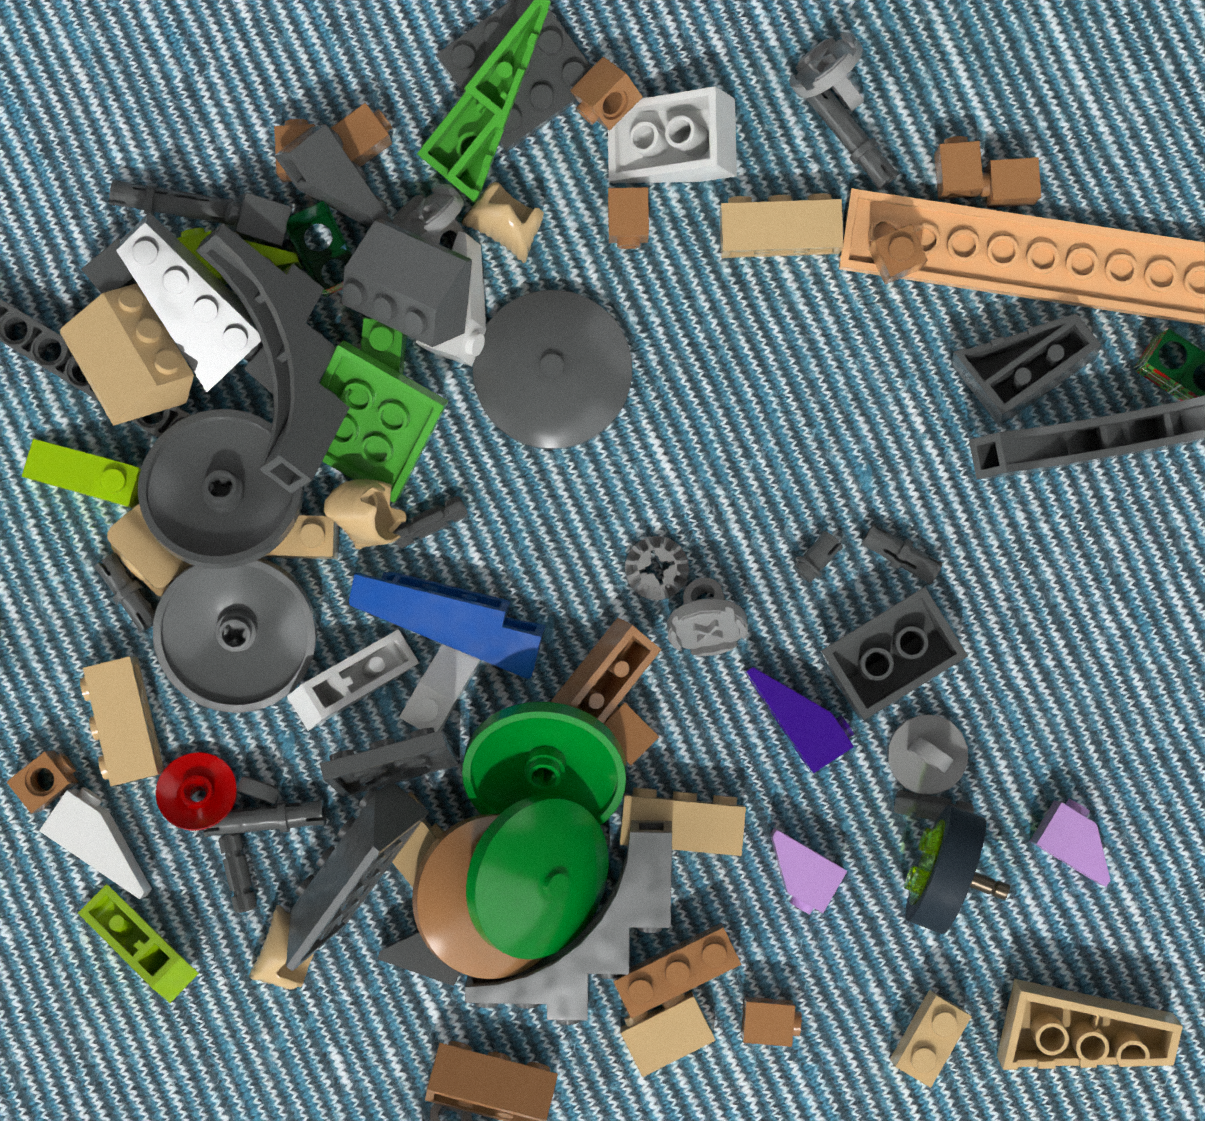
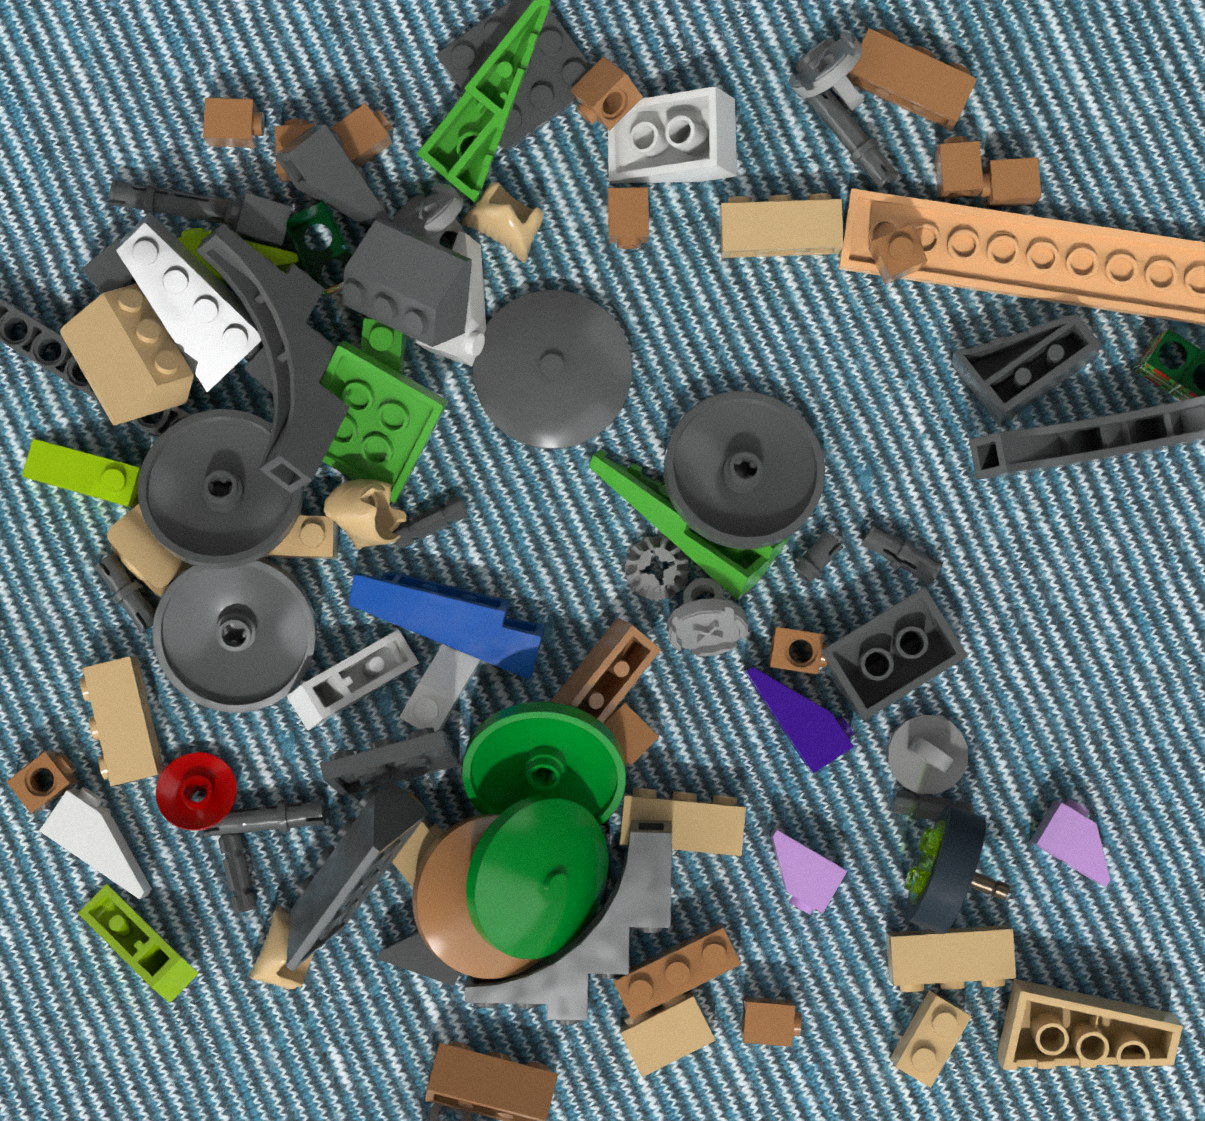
(232, 122): none -> medium nougat brick
(258, 789): dark grey tile -> none
(731, 567): none -> bright green wedge
(744, 470): none -> dark grey dish
(779, 650): none -> medium nougat brick
(912, 78): none -> medium nougat brick
(951, 957): none -> tan brick

